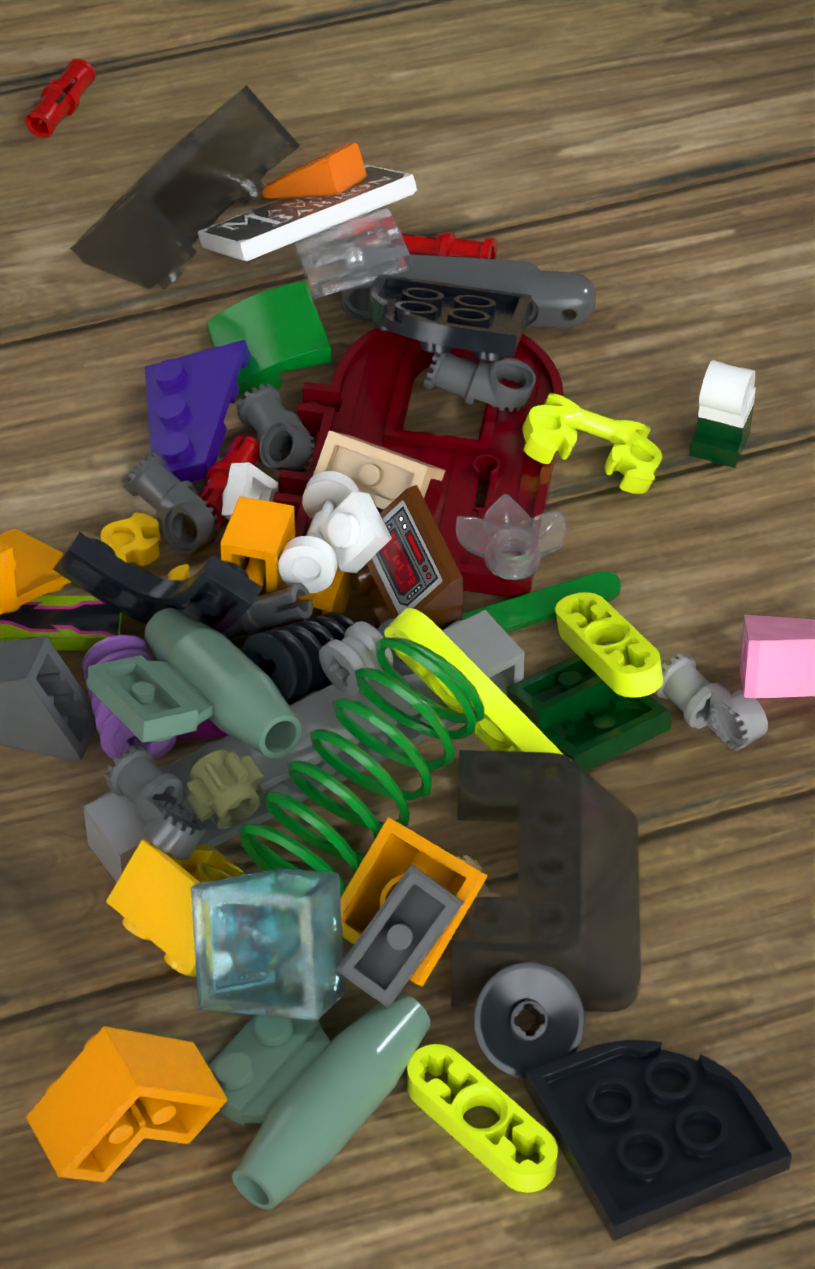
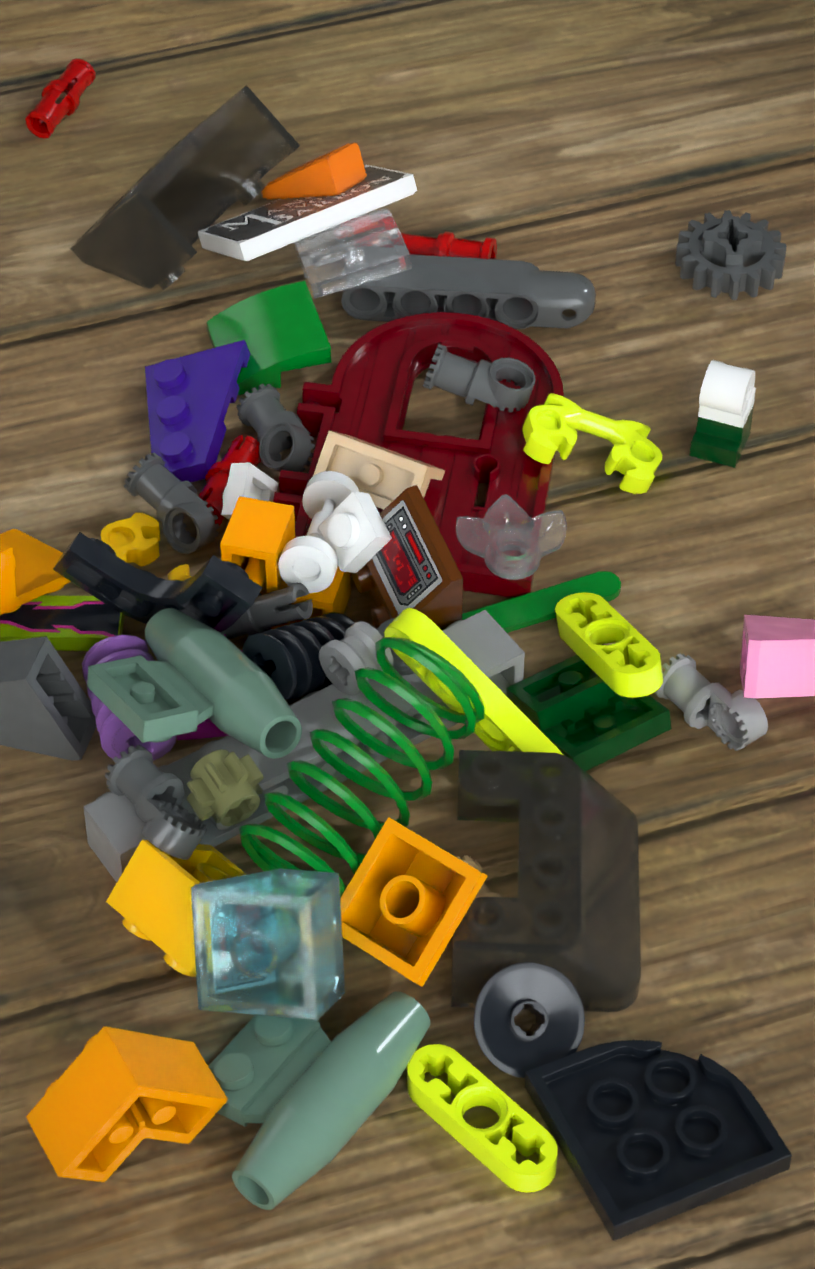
(400, 935): dark grey slope -> none
(450, 315): black plate -> none
(730, 255): none -> dark grey gear

